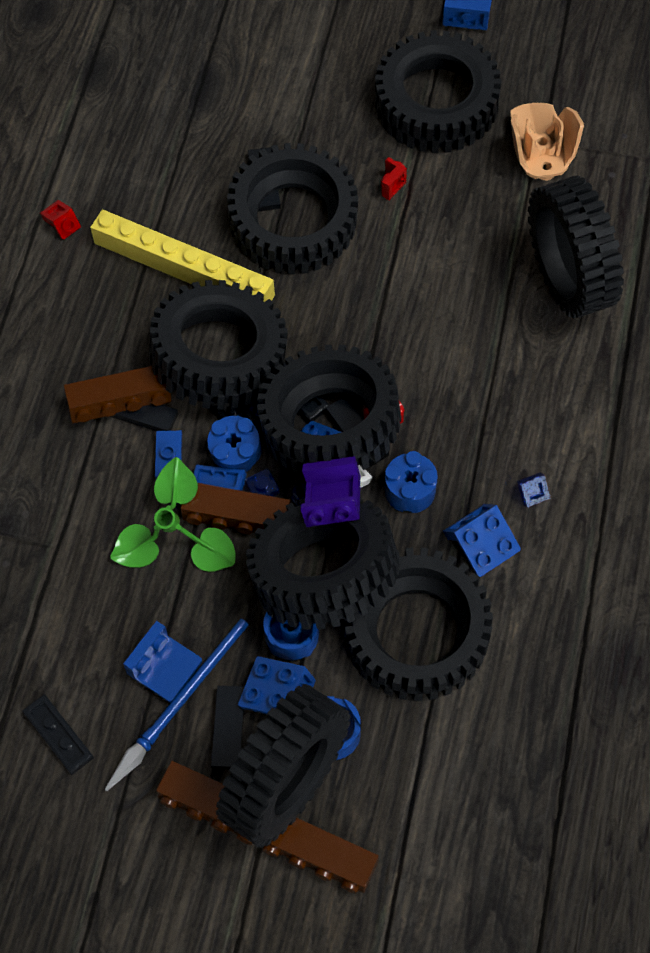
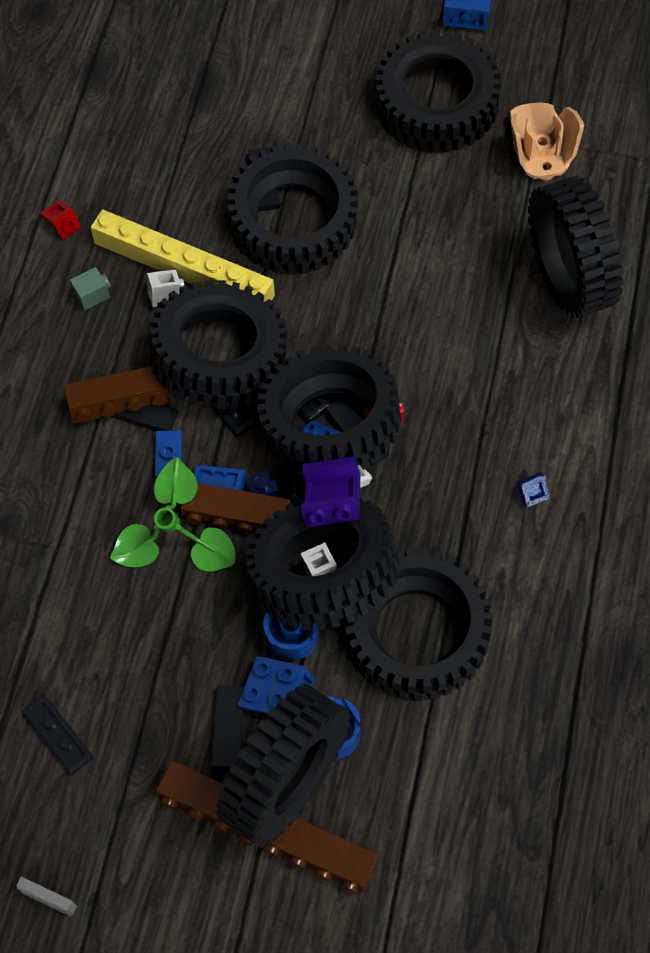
(46, 896): none -> light grey tile
(90, 288): none -> sand green brick
(135, 754): blue piece -> none
(161, 284): none -> white brick
(162, 663): blue bracket -> none
(234, 430): blue brick -> none
(318, 561): none -> white brick
(394, 178): red bracket -> none
(410, 482): blue brick -> none
(484, 538): blue bracket -> none

